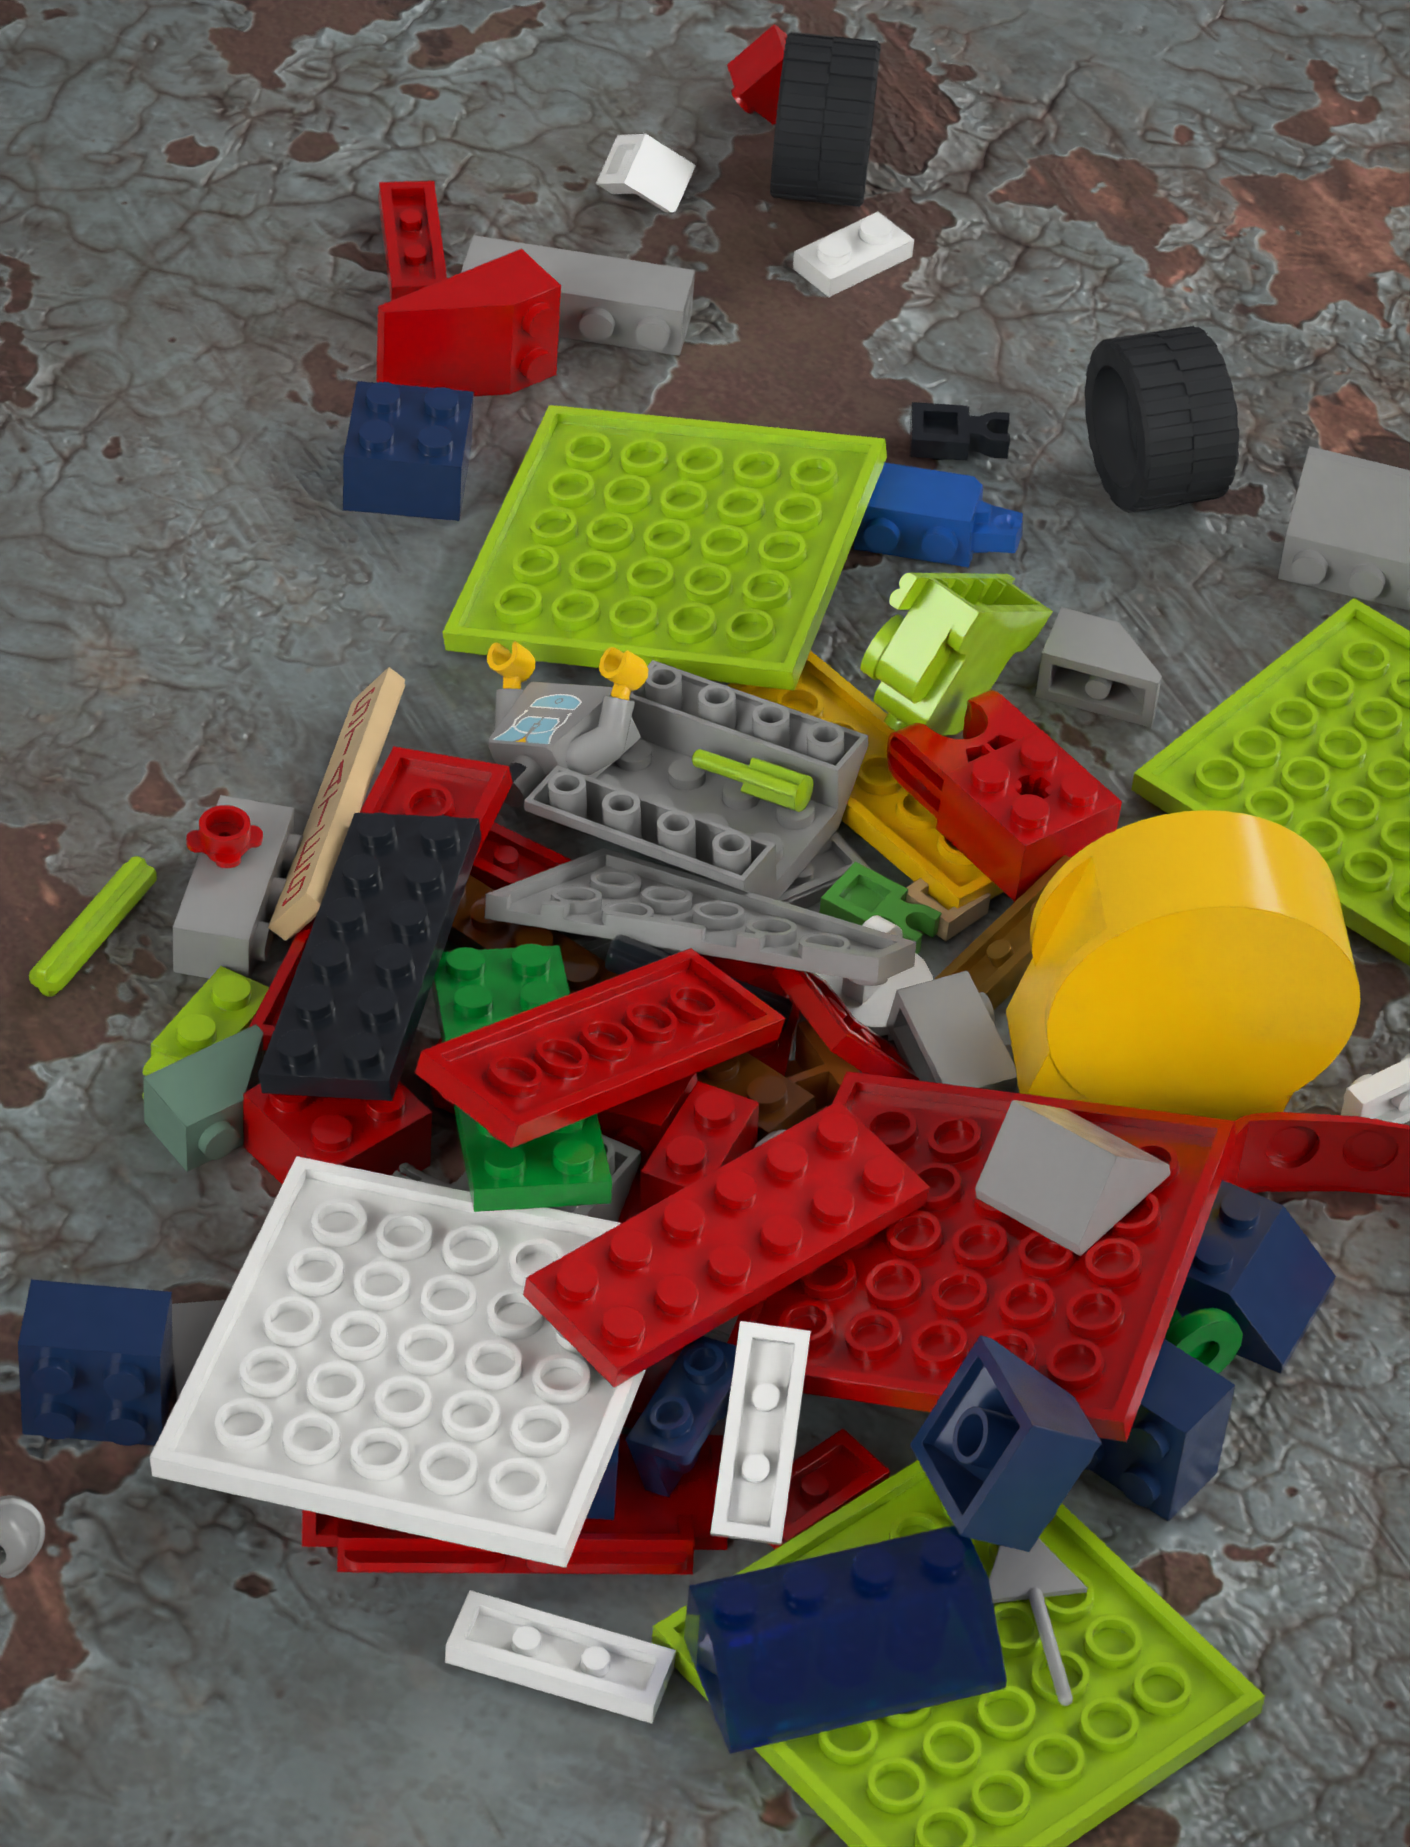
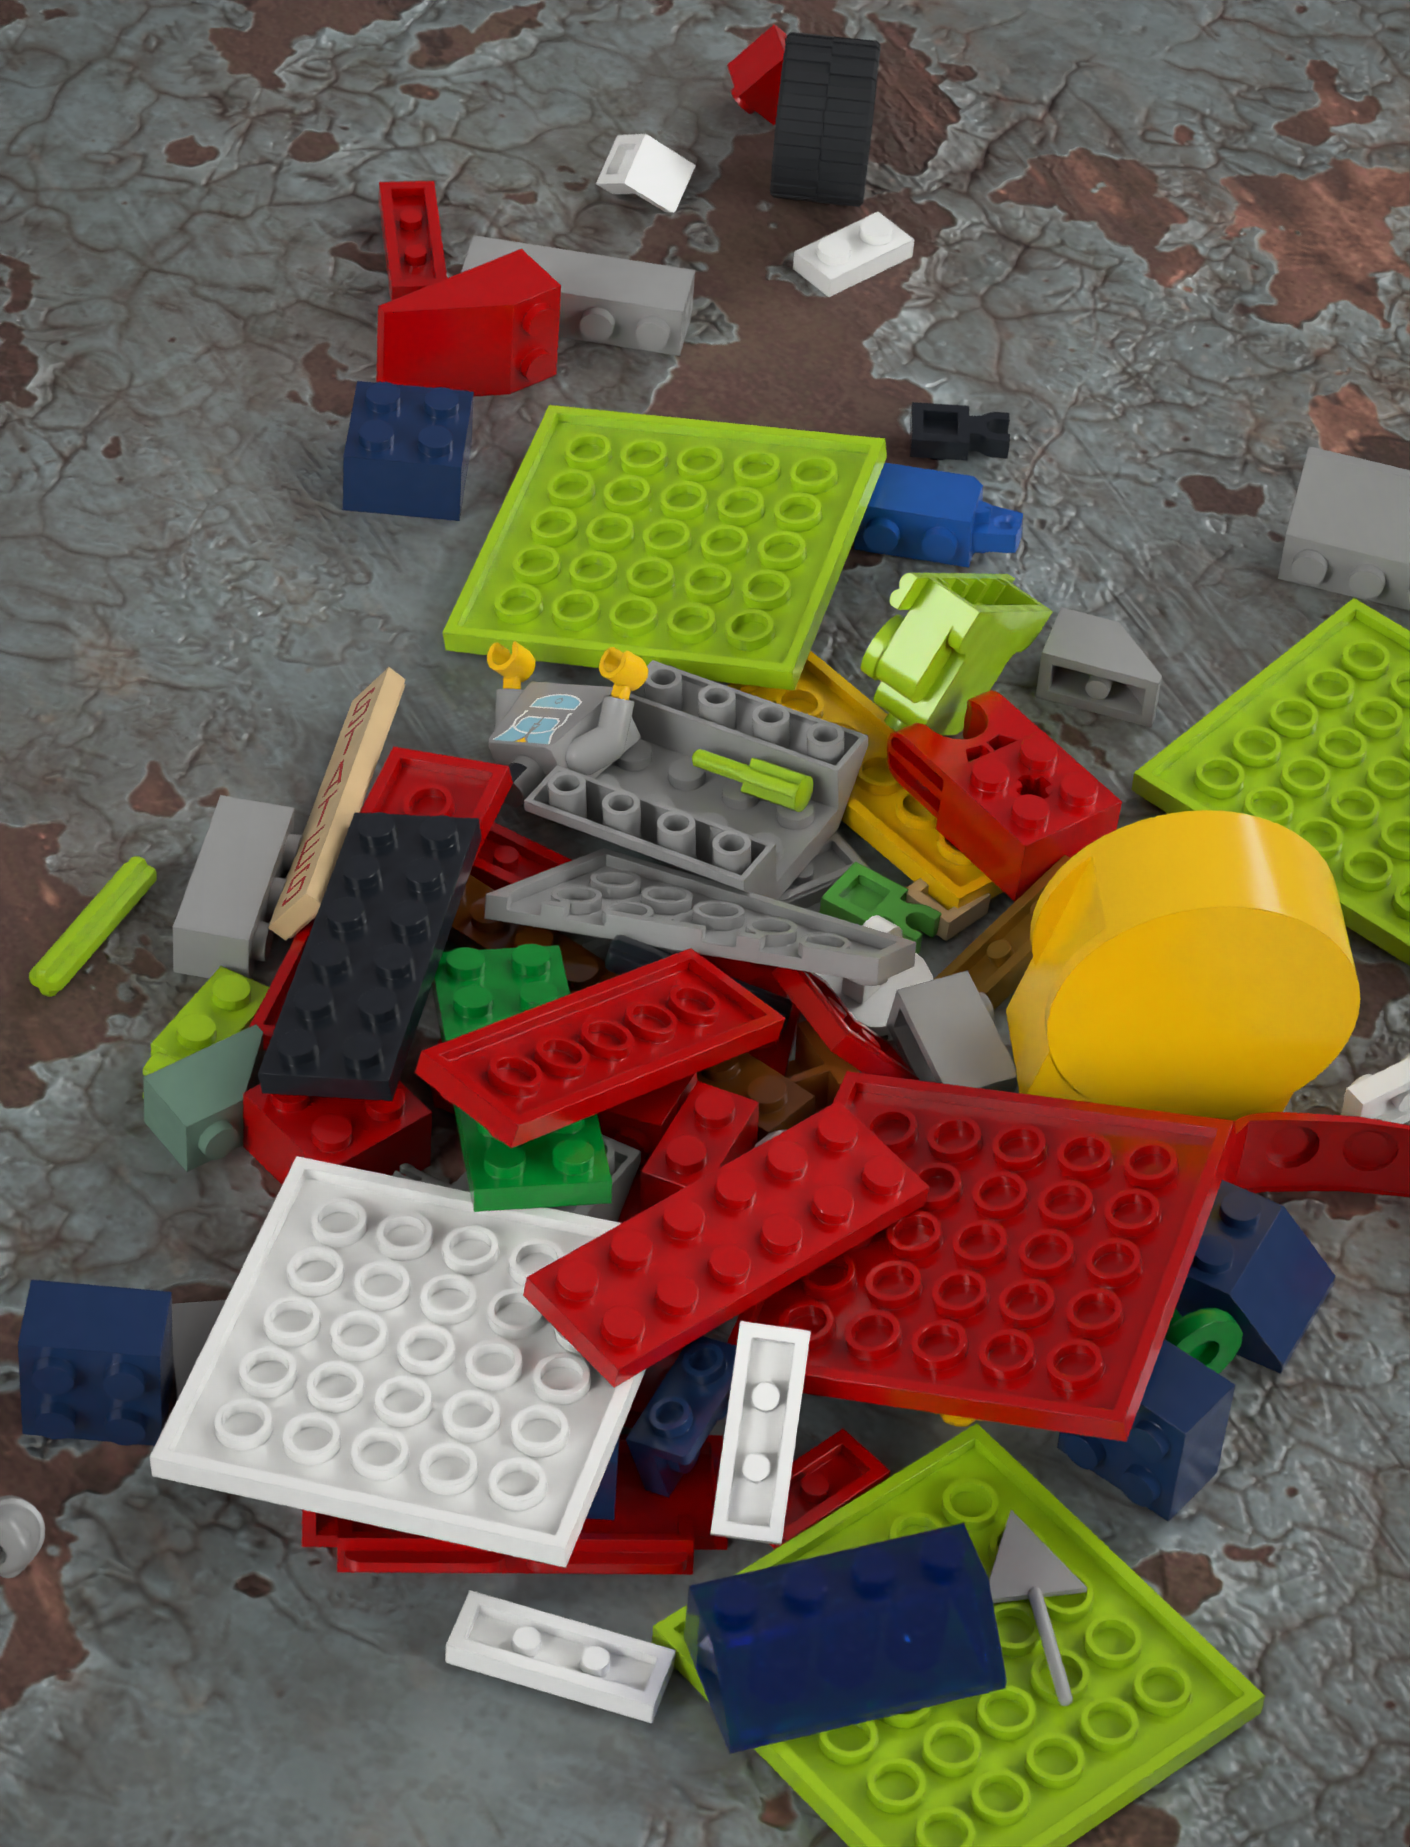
(224, 835): red plate -> none
(1003, 1447): dark blue slope -> none
(1065, 1175): light grey slope -> none
(1161, 419): black tyre -> none

